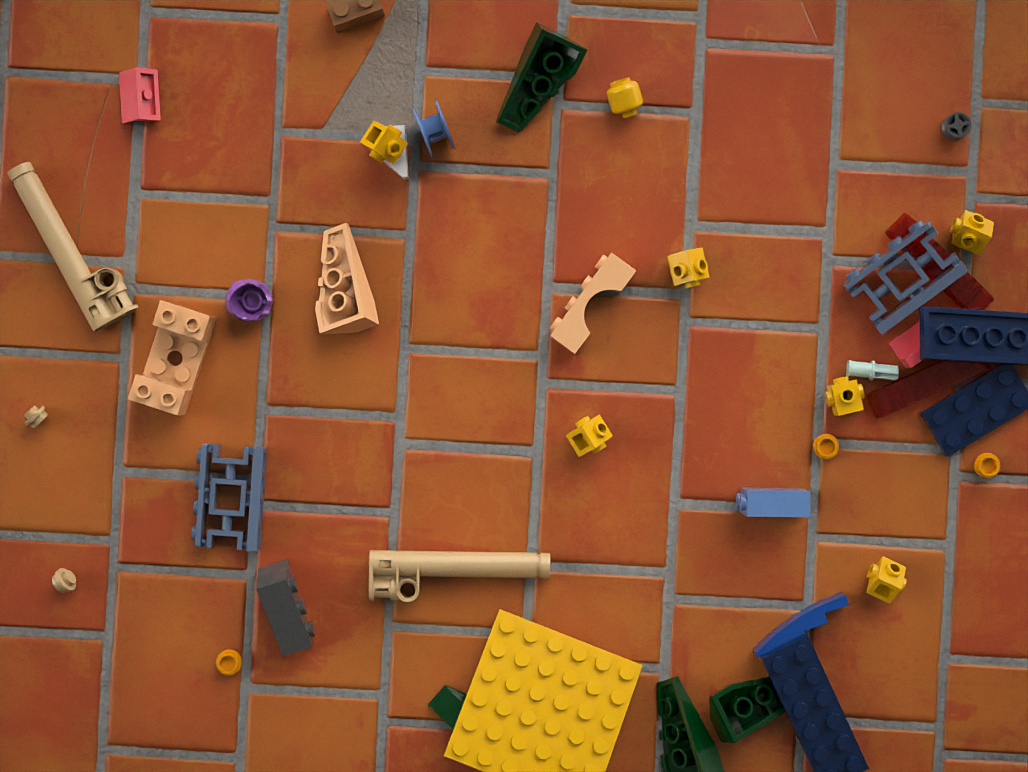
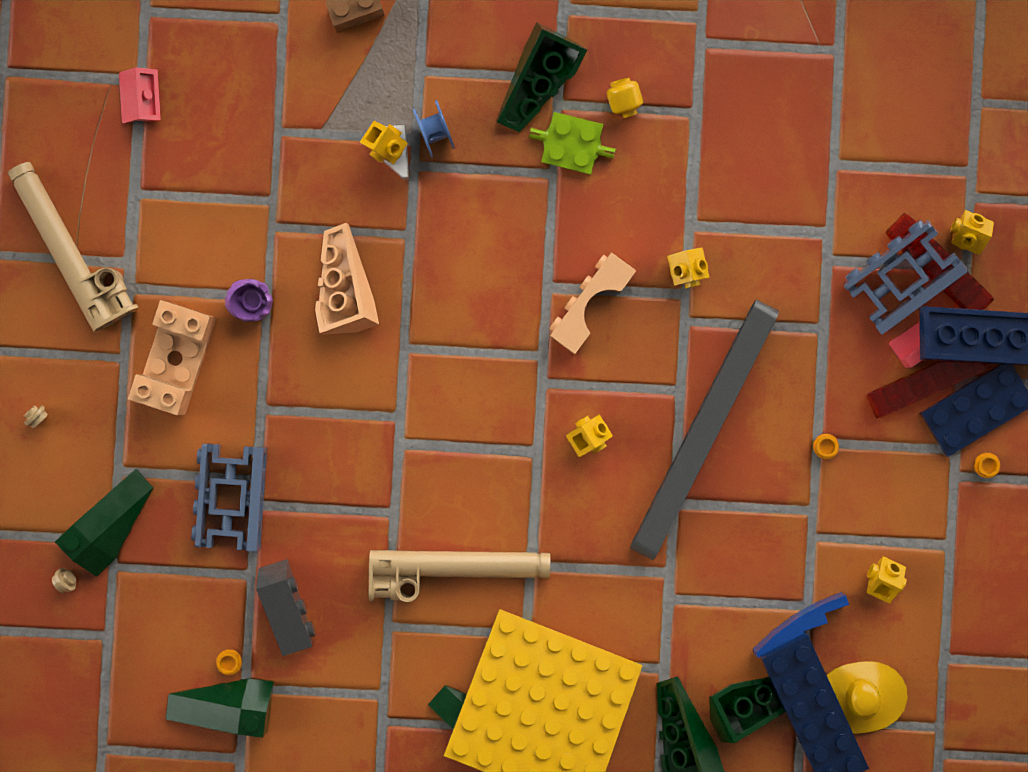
(101, 531): none -> dark green wedge
(229, 707): none -> dark green wedge
(572, 143): none -> lime plate
(704, 429): none -> dark grey beam
(774, 502): medium blue brick -> none
(851, 403): yellow brick -> none
(869, 694): none -> yellow hat
(872, 370): light aqua axle -> none
(961, 123): dark grey wheel -> none

